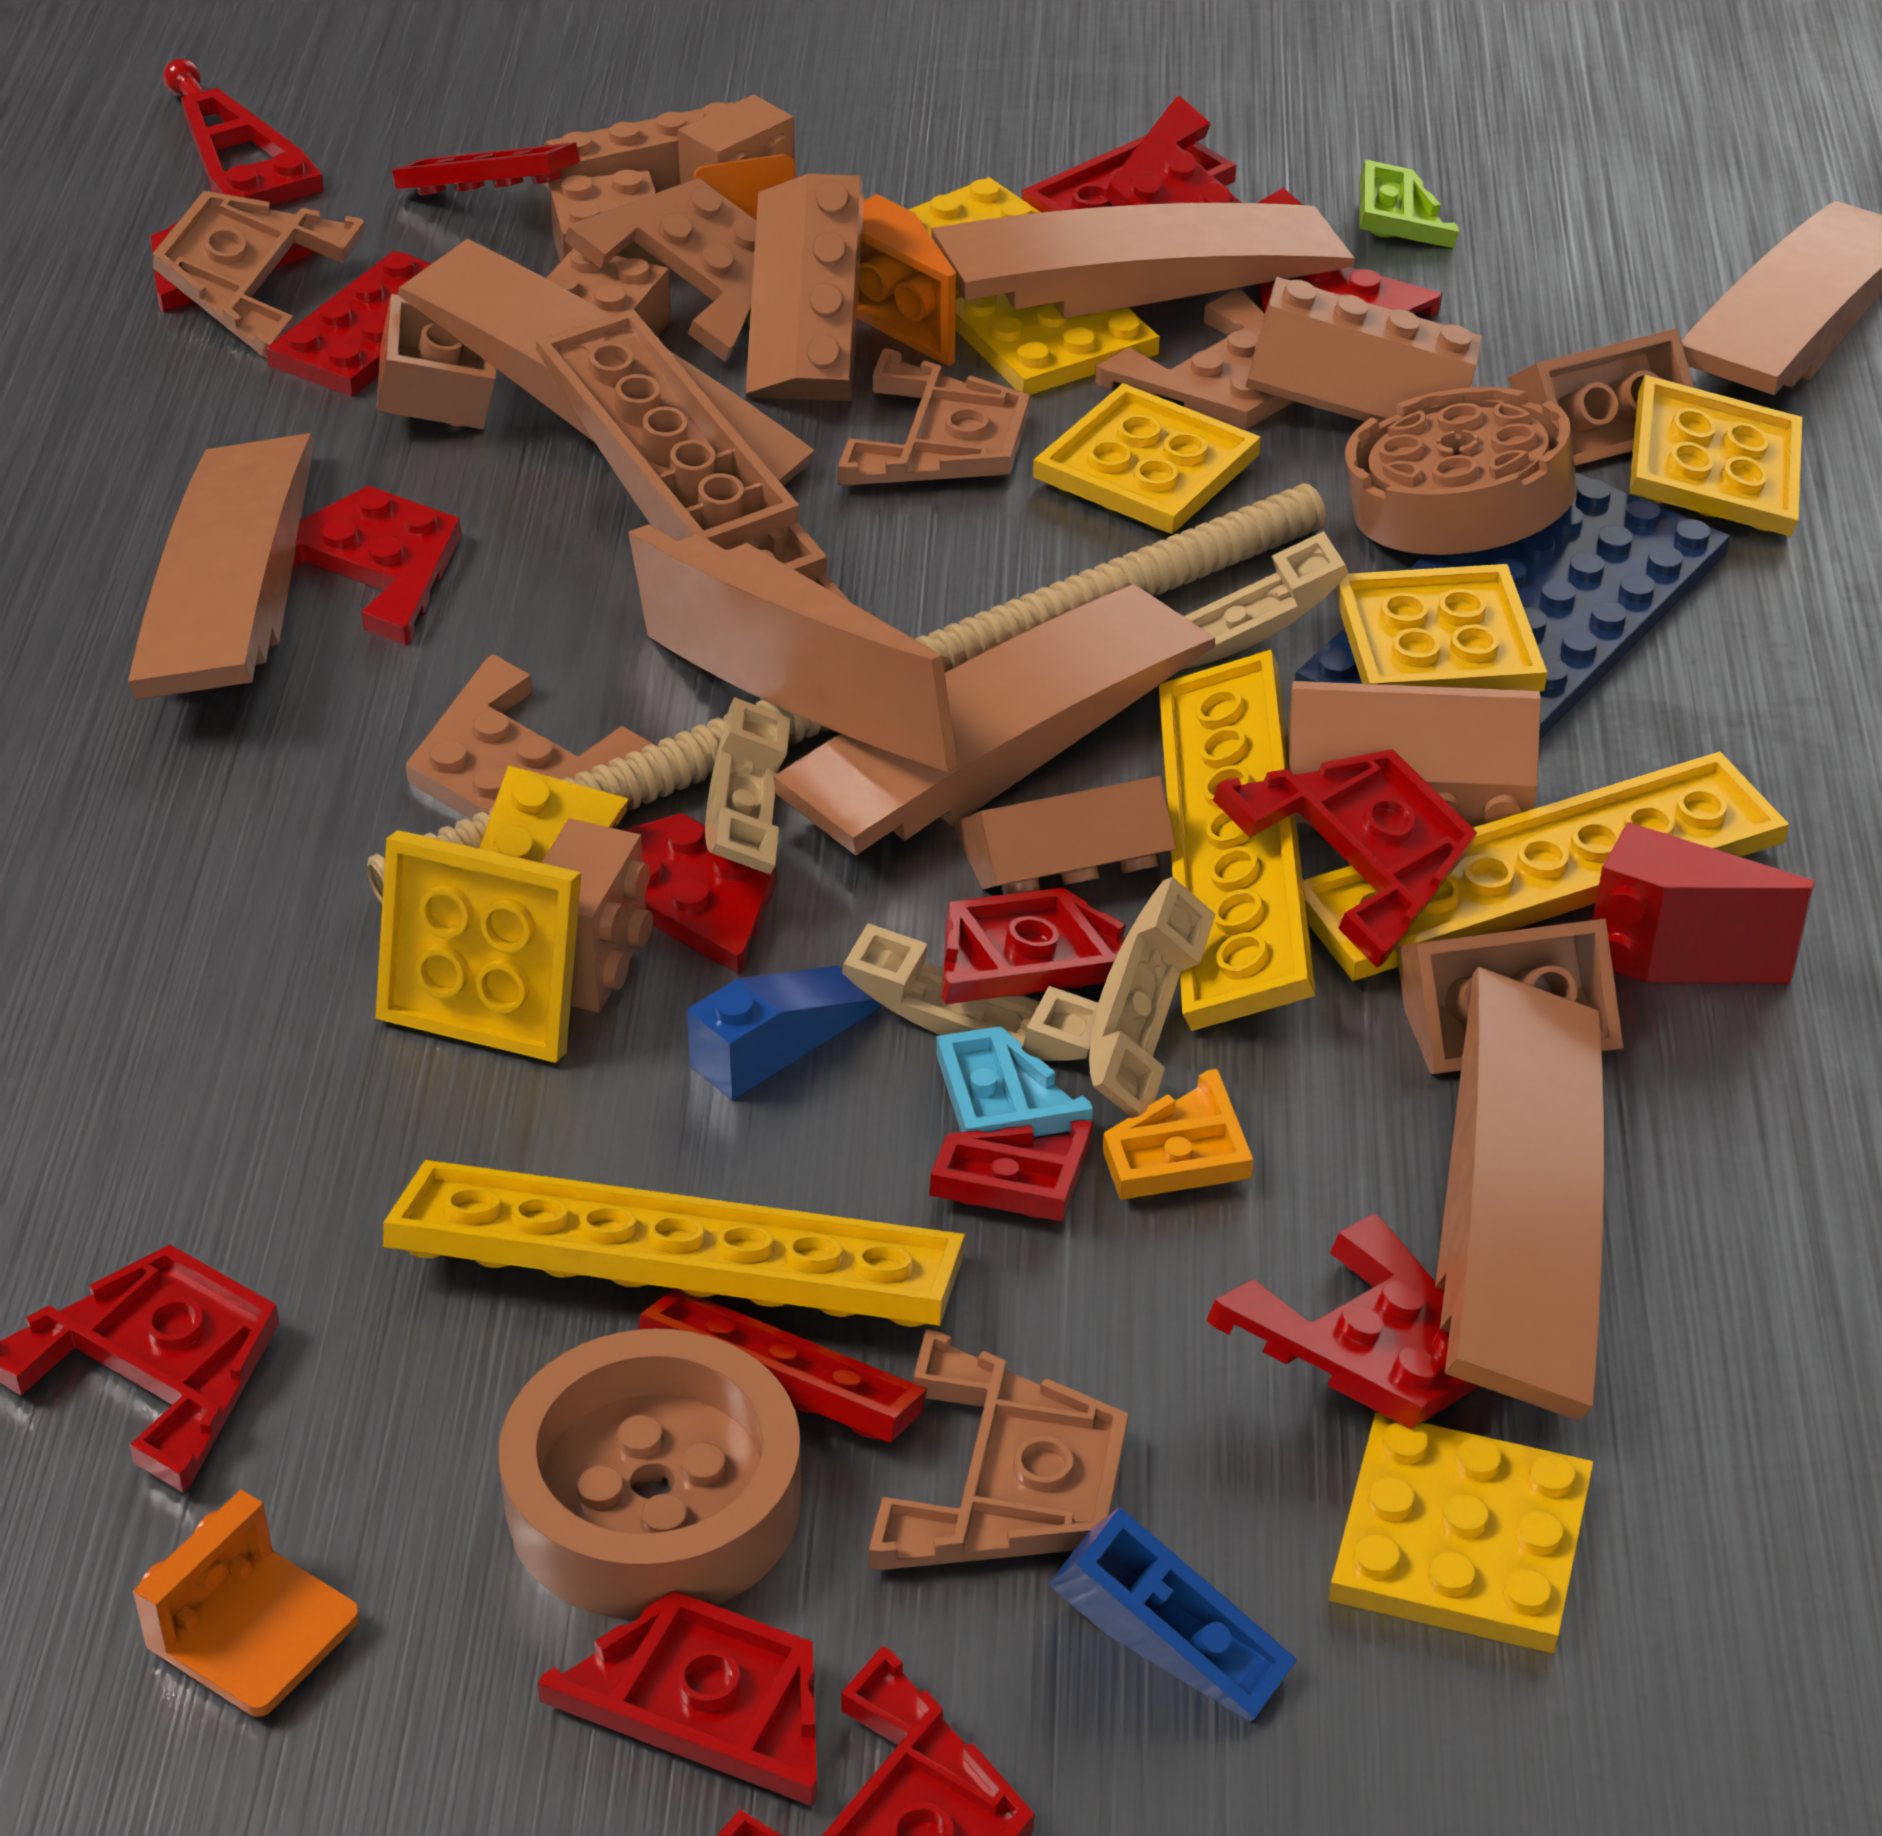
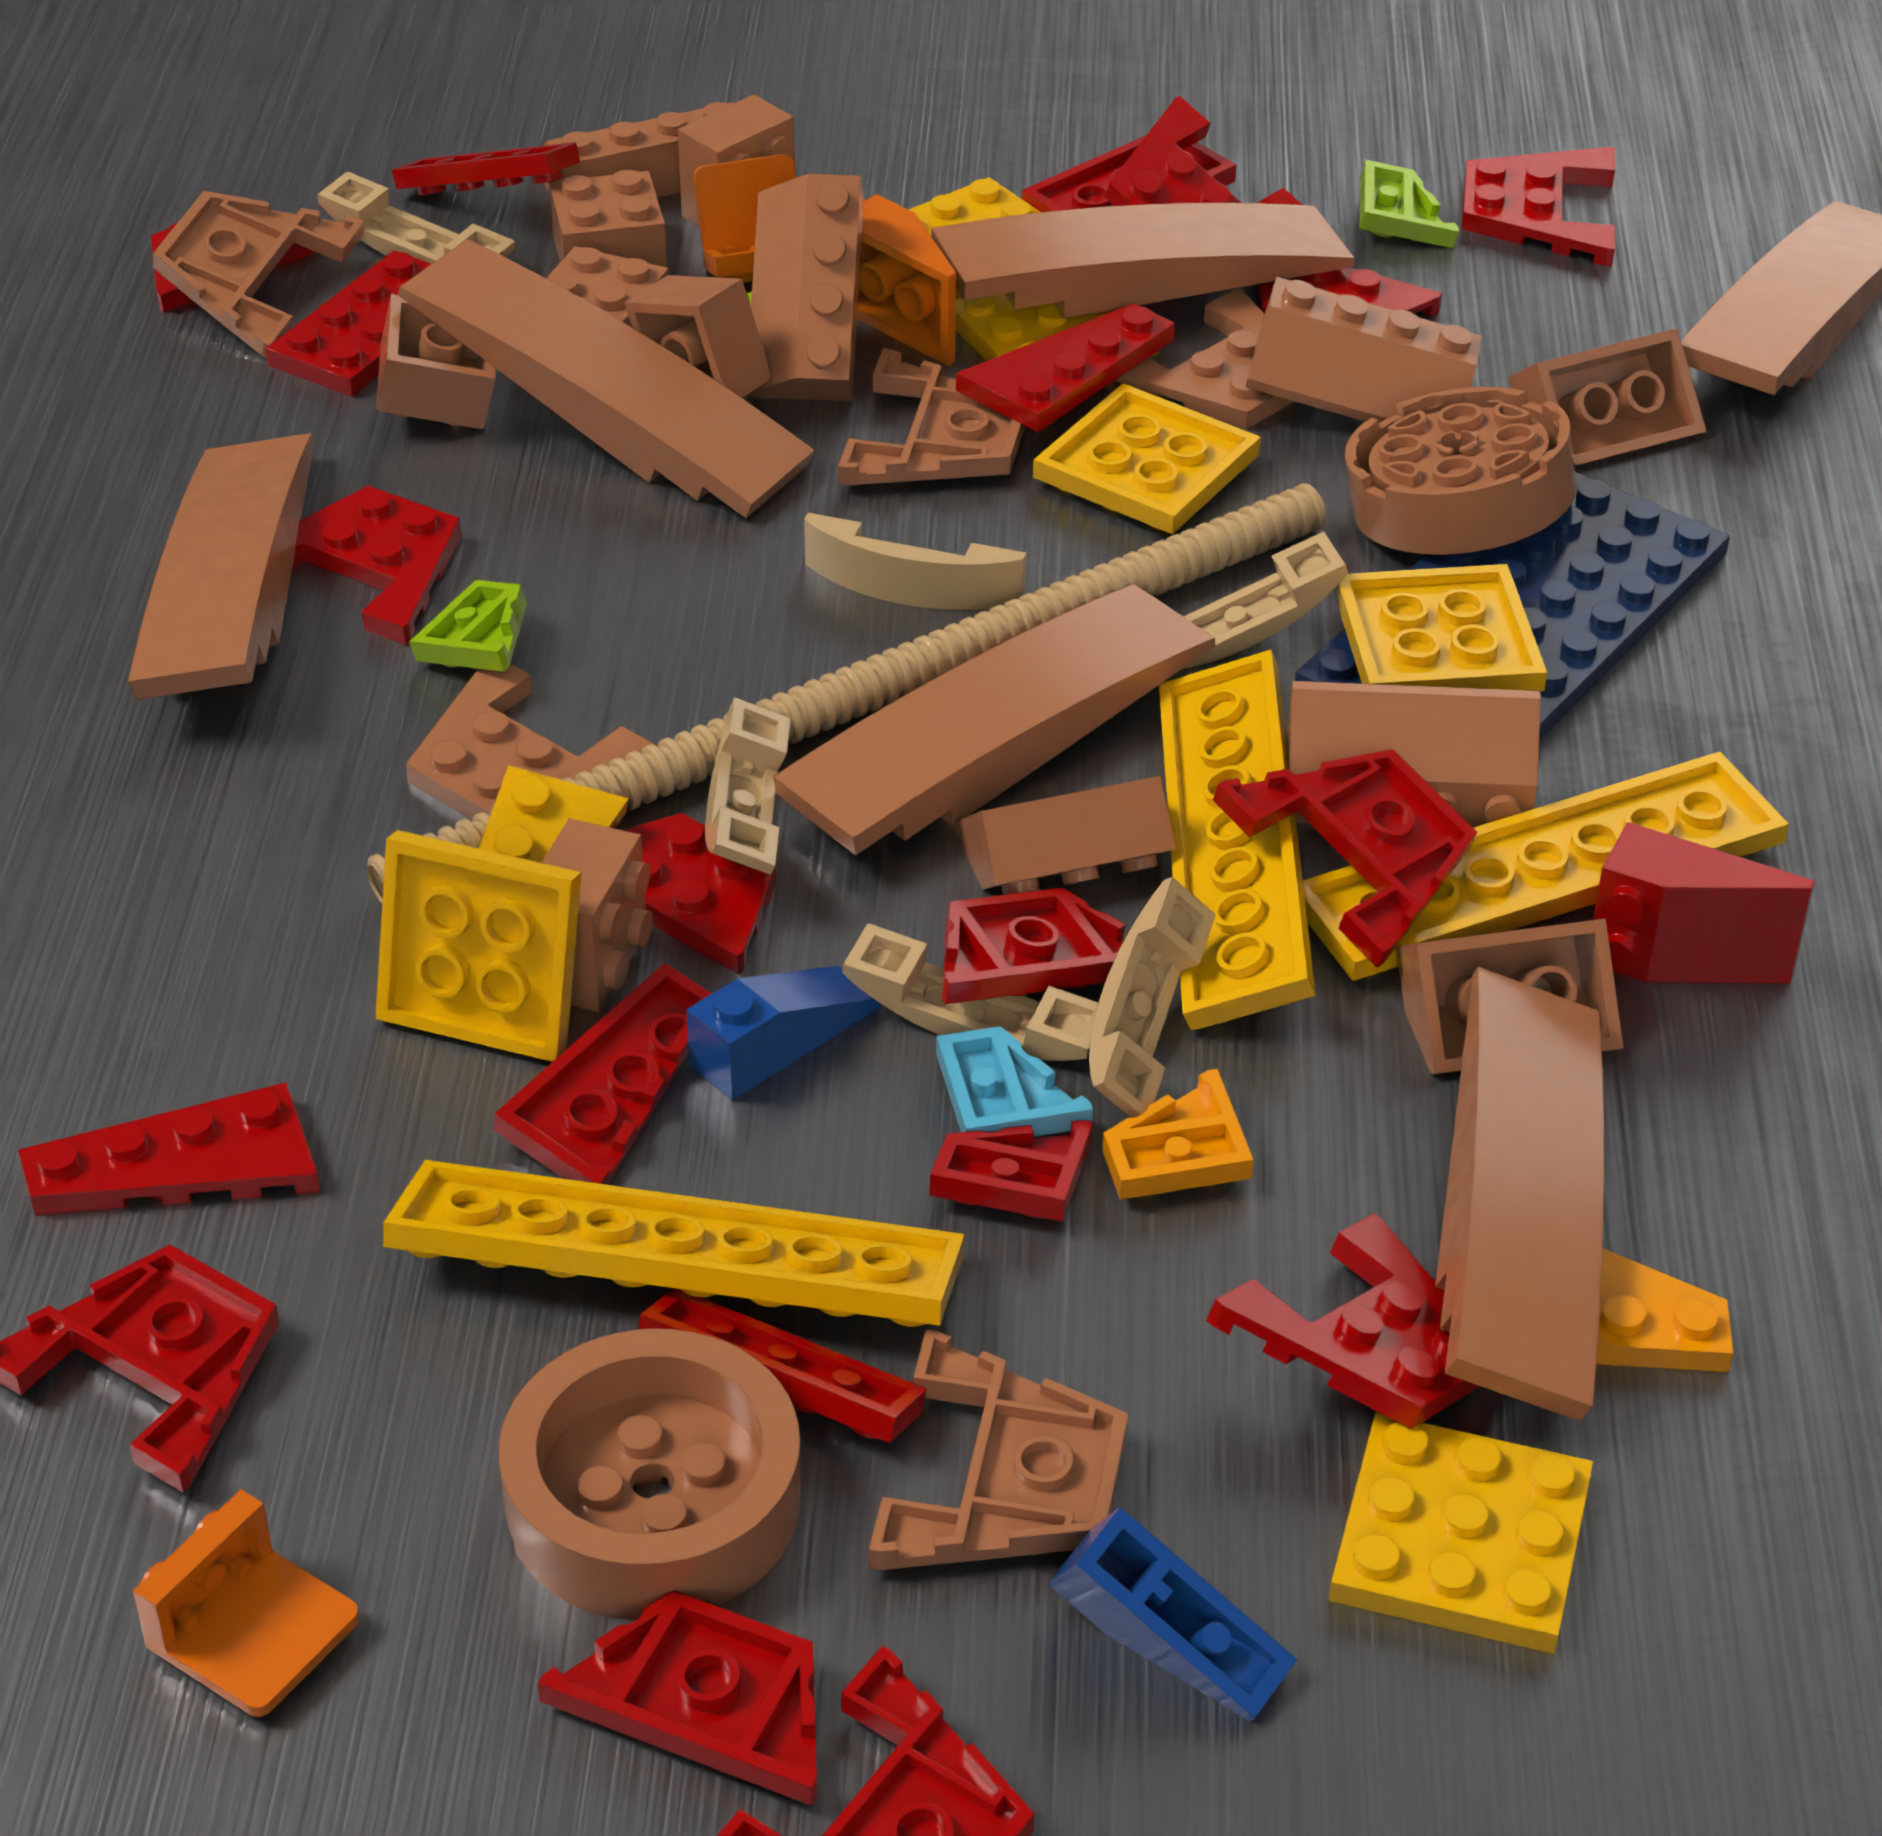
(205, 1147): none -> red wing
(275, 180): red plate -> none
(397, 230): none -> tan slope
(475, 628): none -> lime wing
(604, 1087): none -> red wing
(674, 444): nougat slope -> none
(696, 237): nougat wing -> none
(706, 325): none -> nougat brick
(794, 644): nougat slope -> none
(910, 573): none -> tan slope
(1066, 368): none -> red wing
(1524, 199): none -> wing
(1659, 1320): none -> light orange wing
(1717, 456): yellow plate -> none

